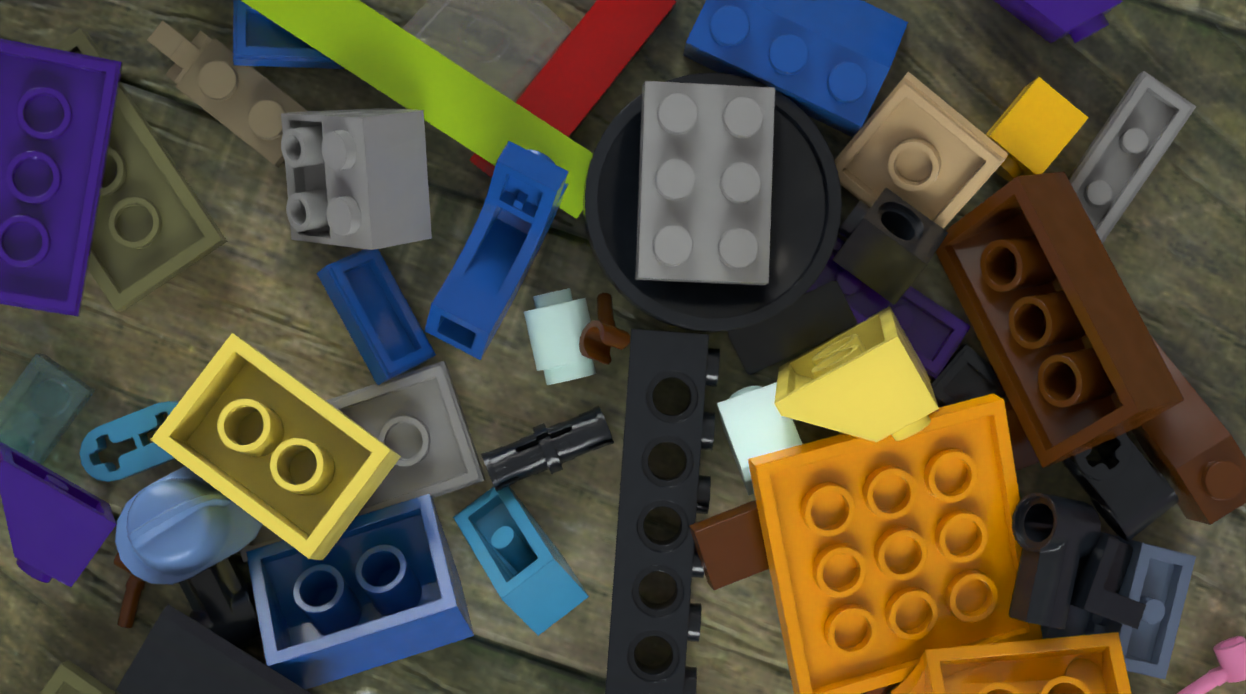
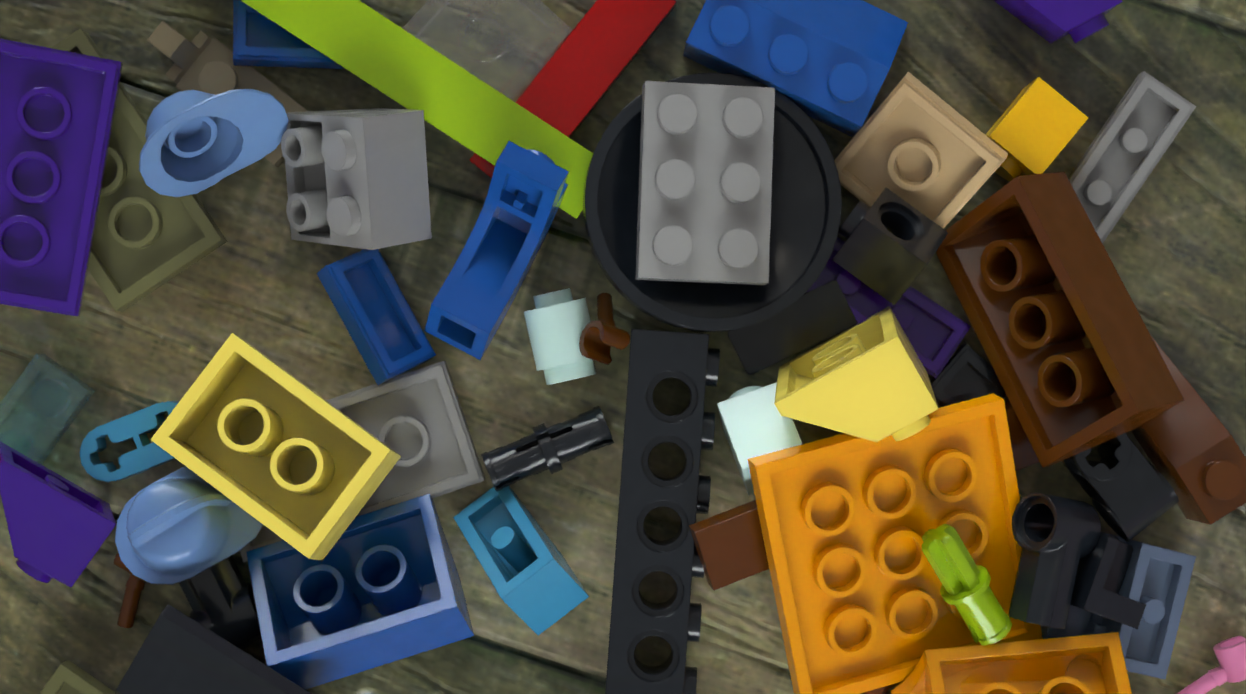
(208, 136): none -> medium blue piece
(965, 585): none -> lime axle

